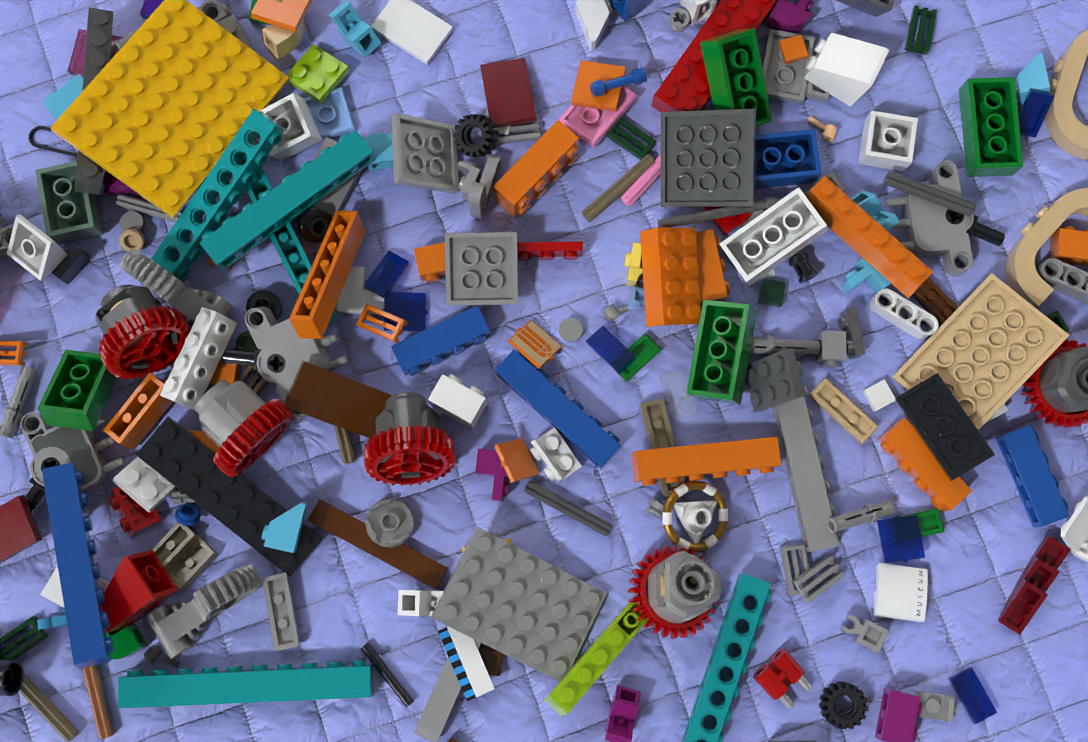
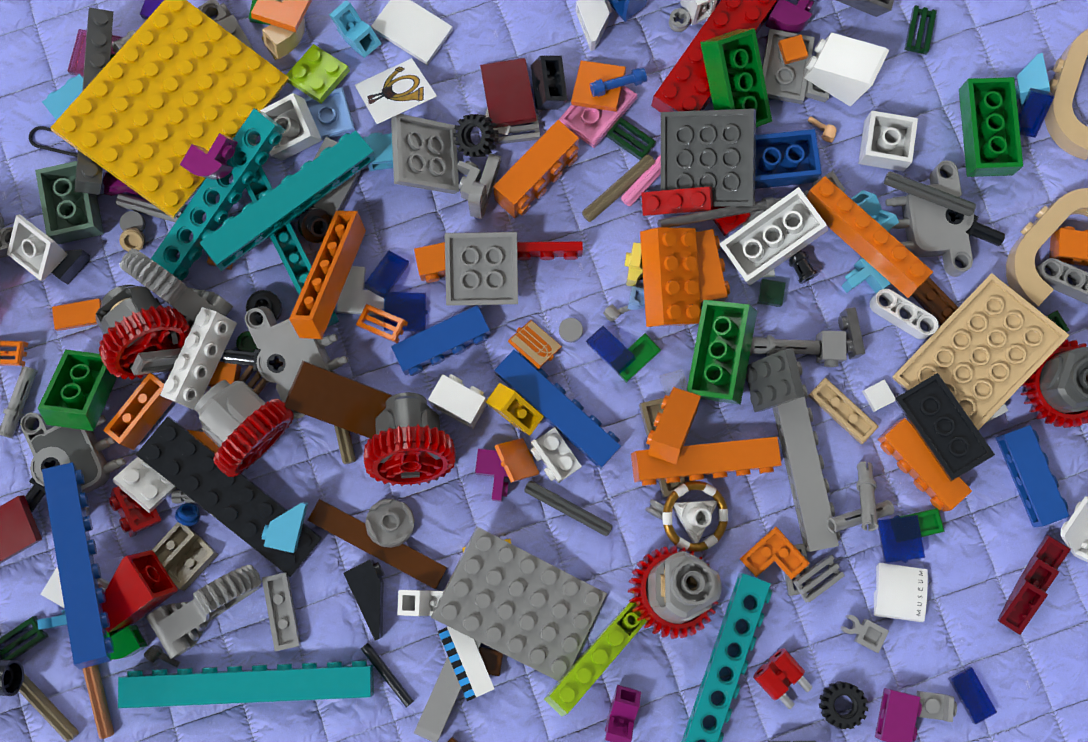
(75, 314): none -> orange tile
(155, 361): none -> light grey tile
(210, 163): none -> magenta brick
(367, 589): none -> black slope
(395, 91): none -> white sticker
(514, 409): none -> yellow brick
(549, 82): none -> black brick
(673, 425): none -> orange brick
(677, 201): none -> red plate
(778, 549): none -> orange tile
(866, 488): none -> light grey pin

